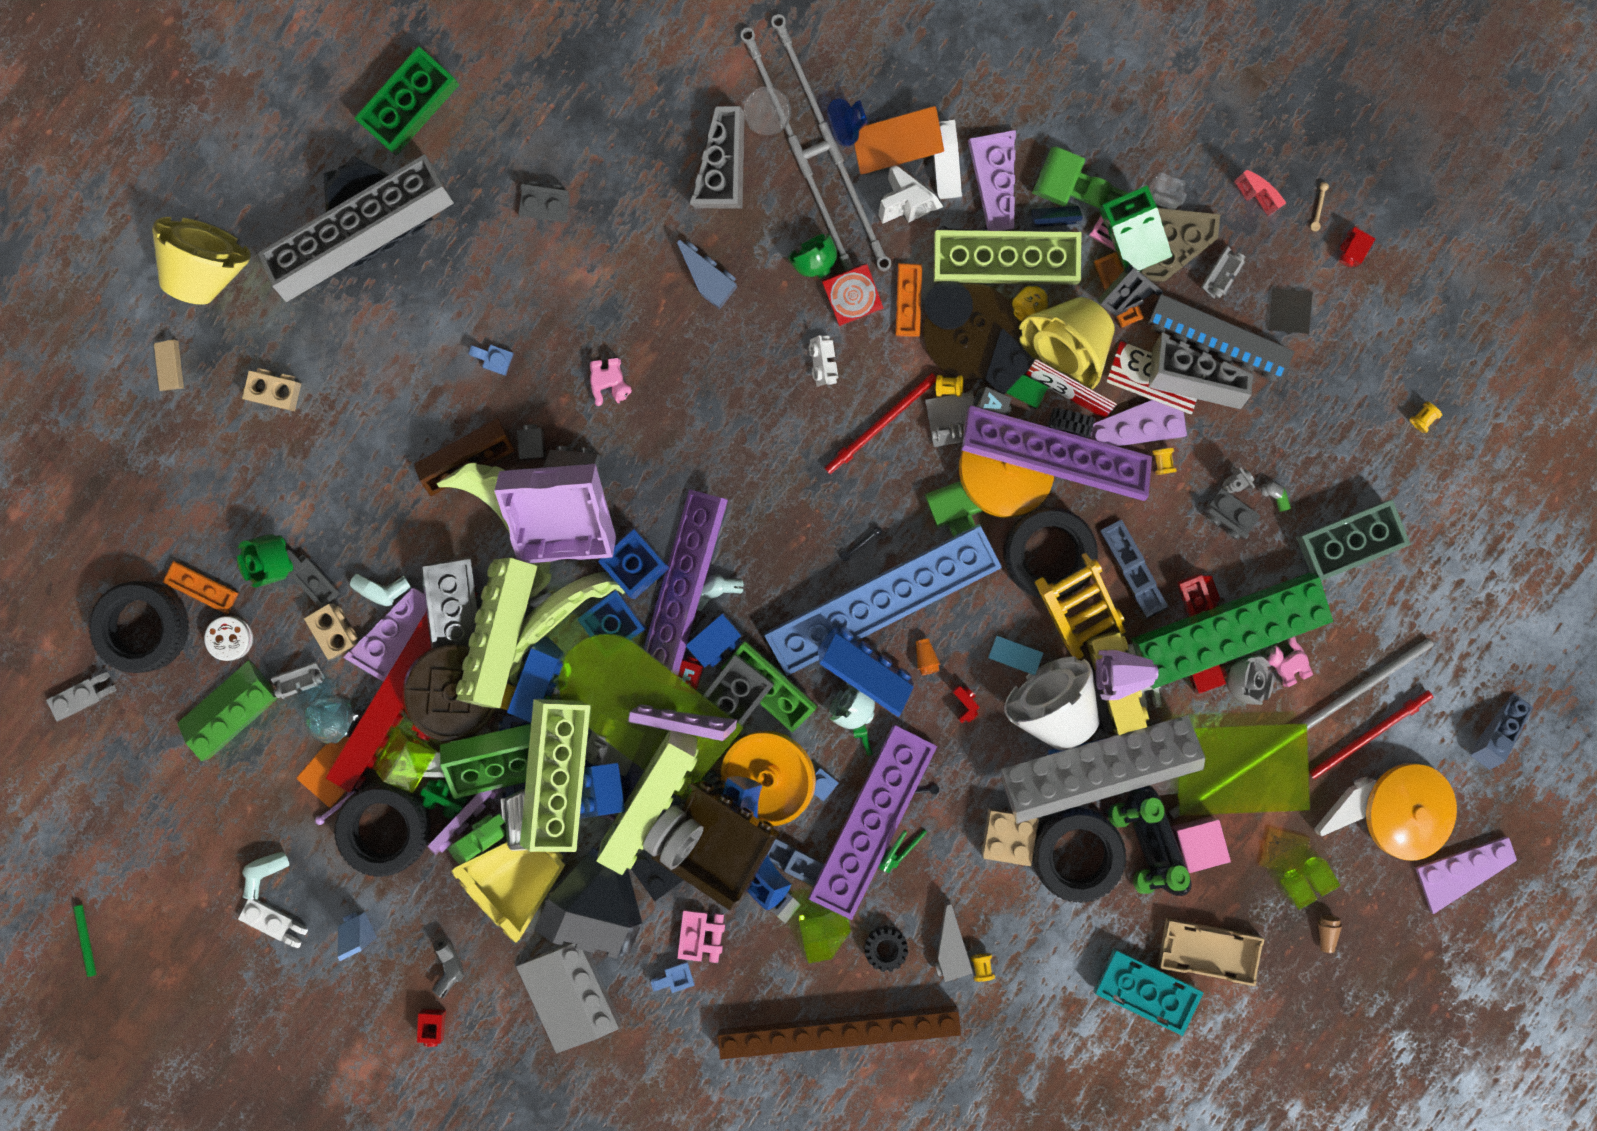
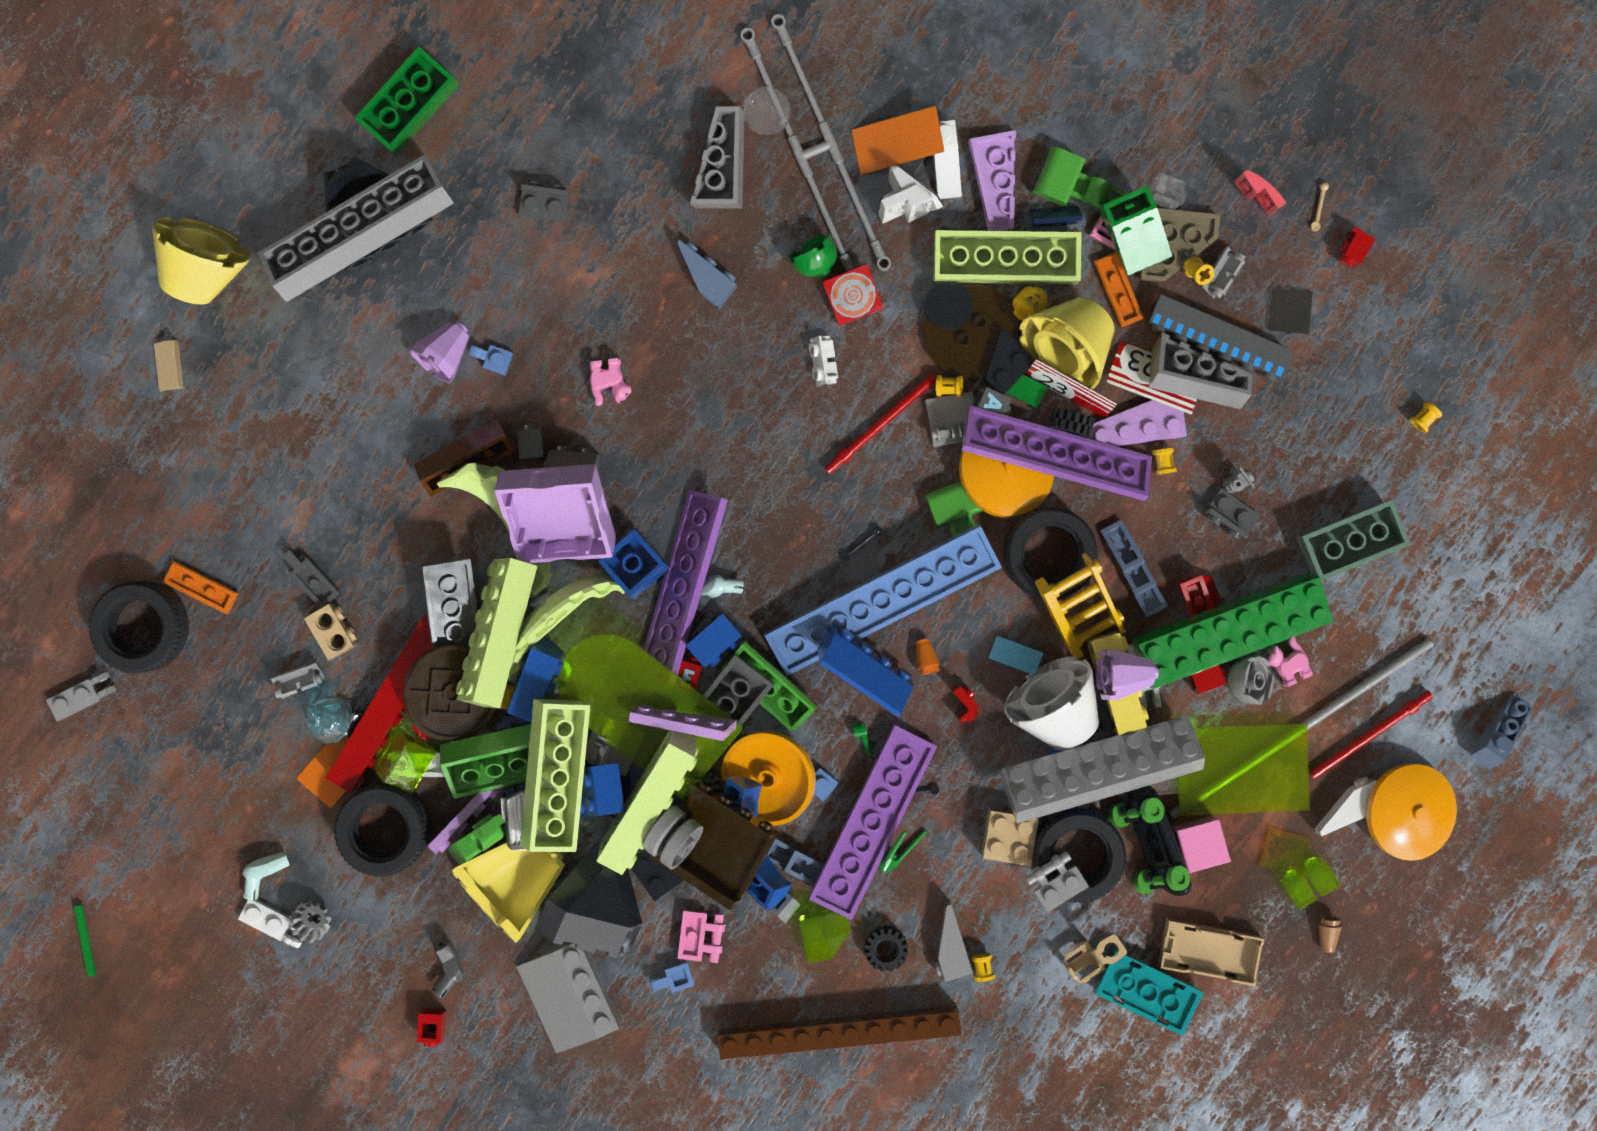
(226, 711): bright green slope -> none
(228, 638): white head -> none
(264, 560): green brick -> none
(271, 395): tan brick -> none
(319, 922): none -> light grey gear
(320, 819): lavender hinge -> none
(354, 935): light blue slope -> none
(378, 593): light aqua arm -> none
(384, 643): lavender wing -> none
(440, 793): green hips -> none
(442, 350): none -> lavender cone
(612, 616): brick -> none
(845, 121): clear blue bracket -> none
(851, 708): light aqua cylinder -> none
(908, 300): orange tile -> none
(1060, 888): none -> light grey plate
(1092, 957): none -> tan piece
(1128, 291): black wing -> none
(1200, 272): none -> yellow bush
(1277, 492): arm -> none
(1461, 872): lavender wing -> none

